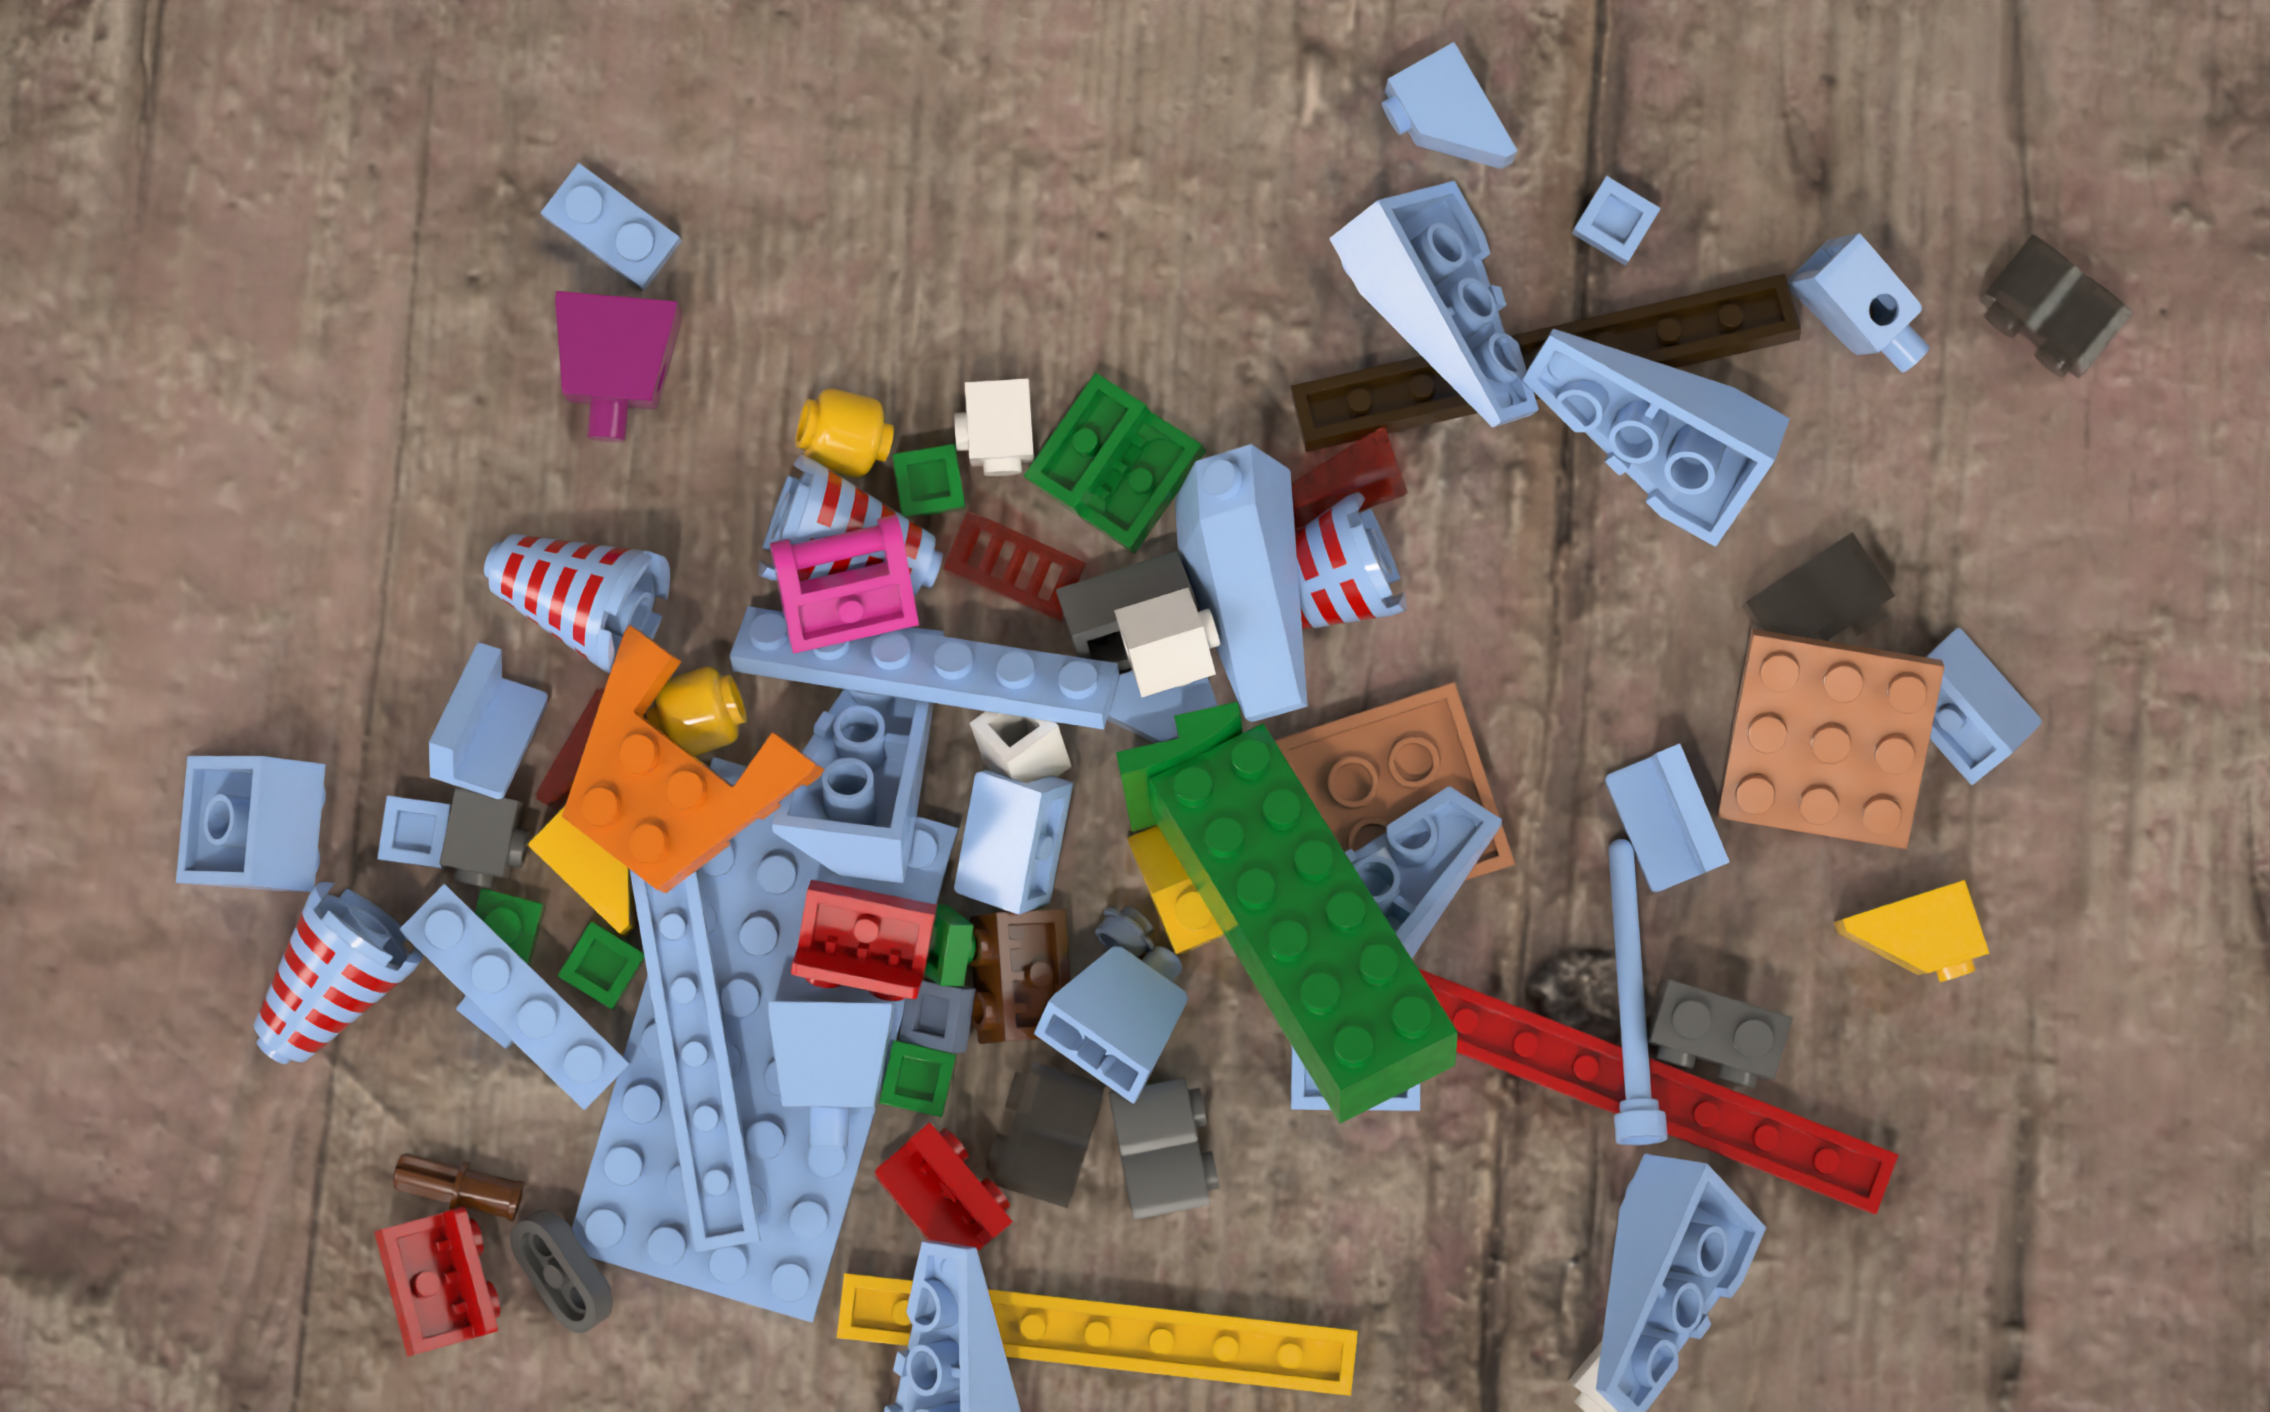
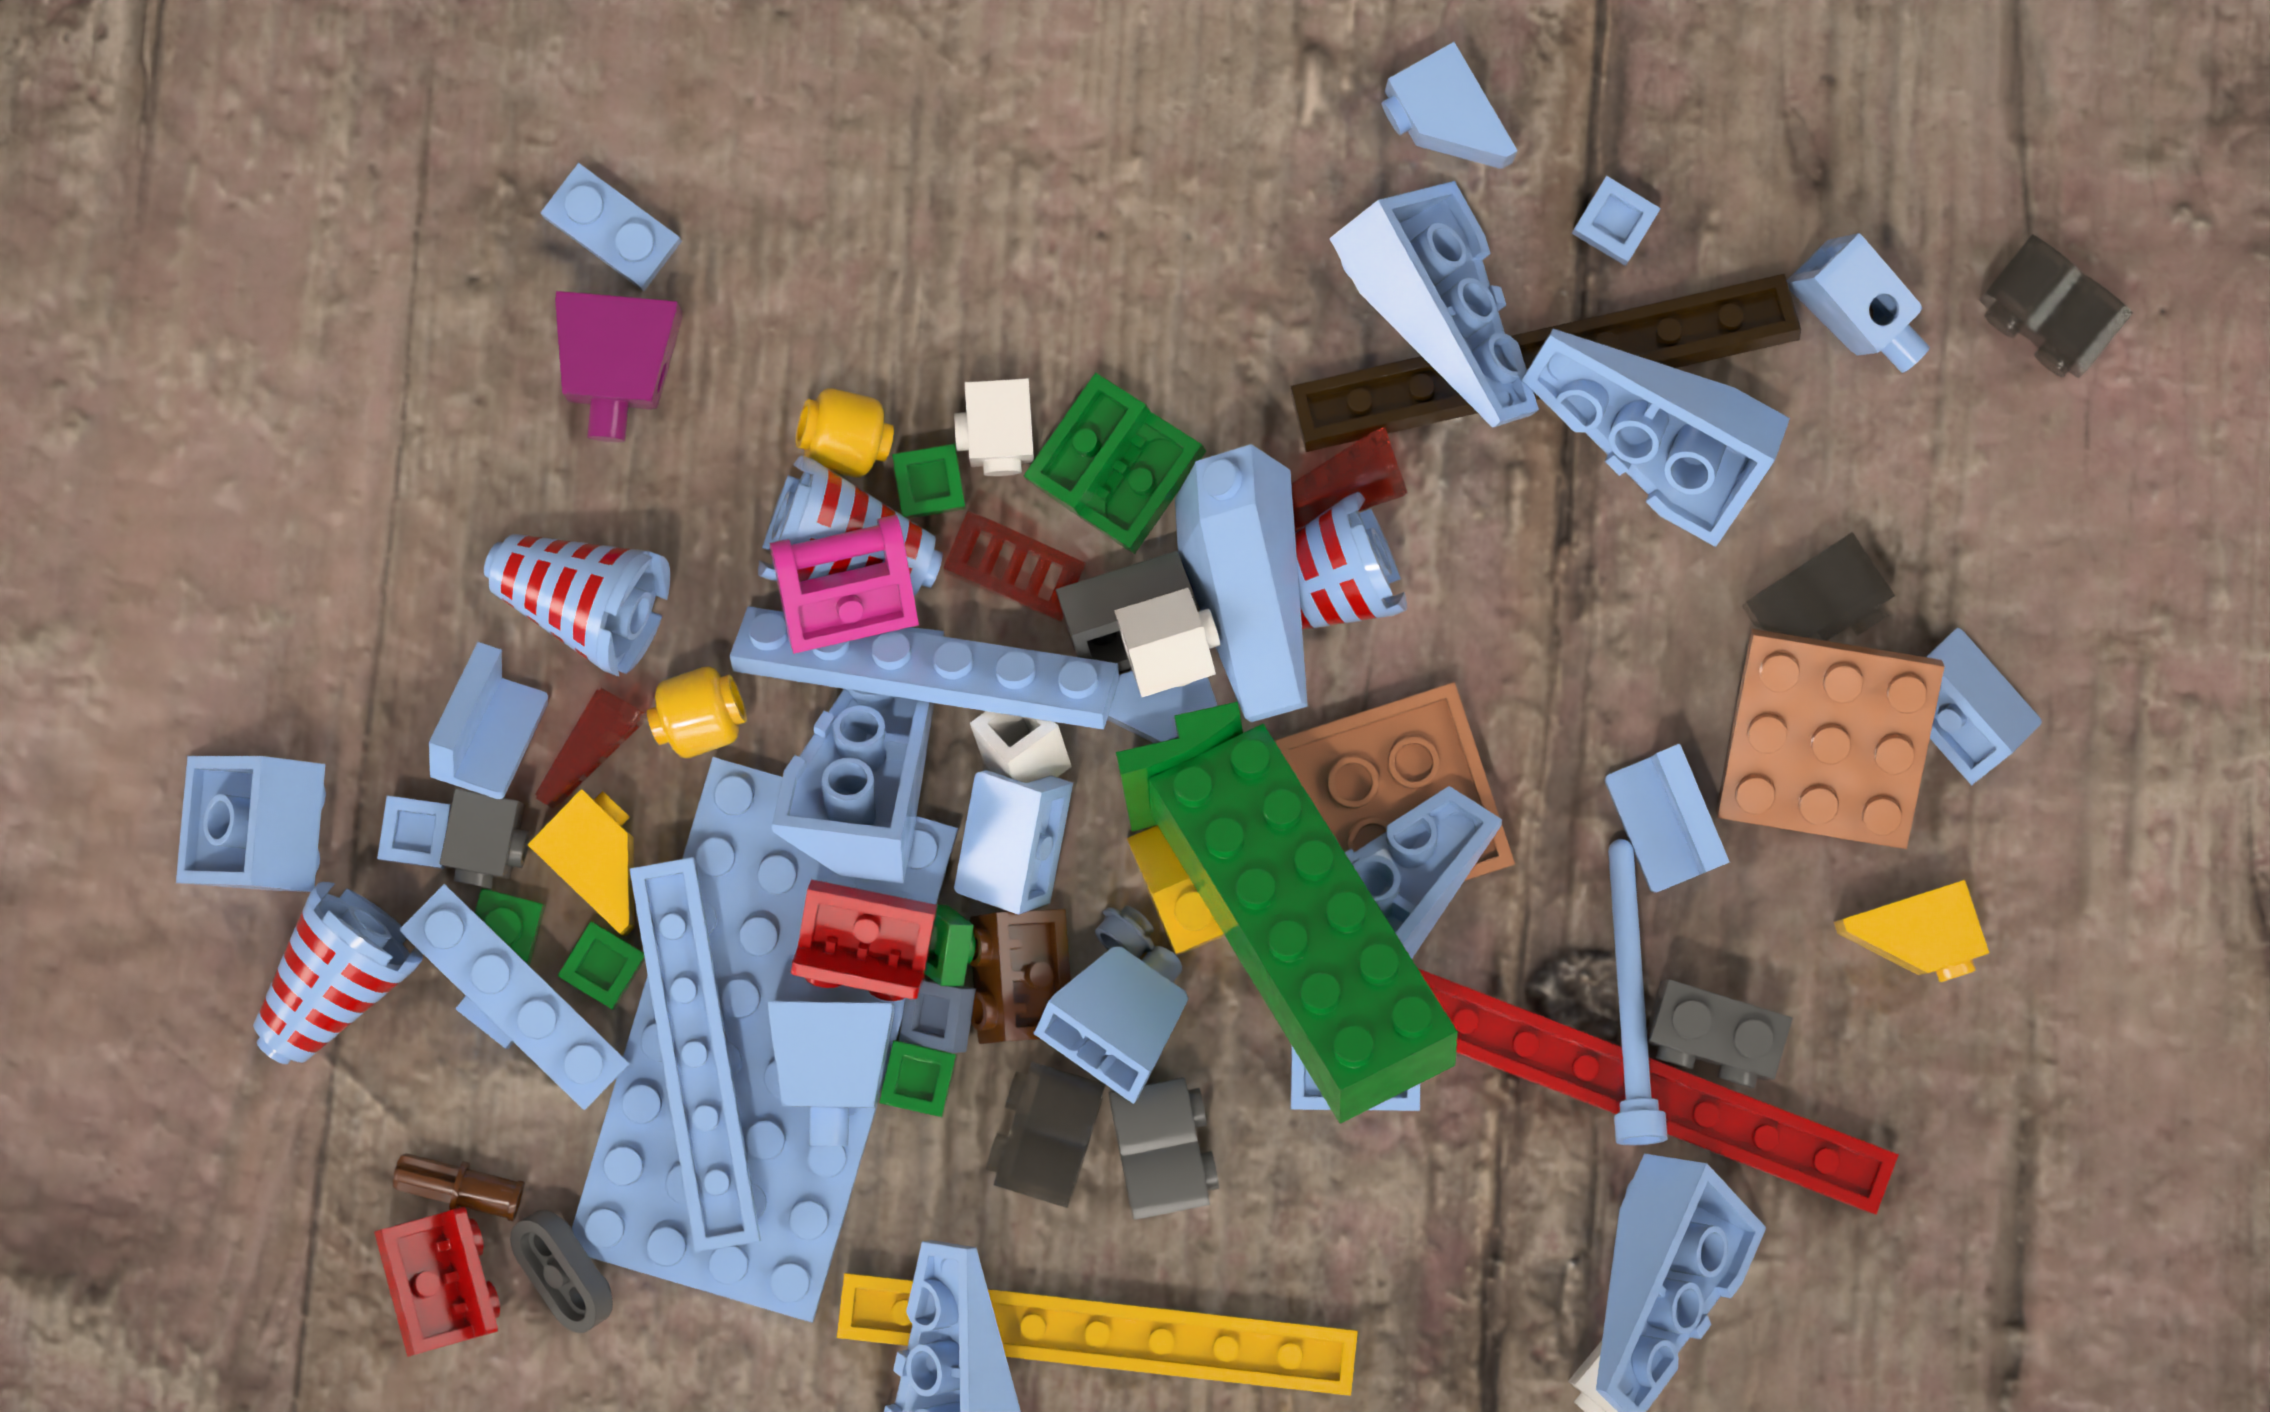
(651, 796): orange wing -> none
(941, 1192): red bracket -> none

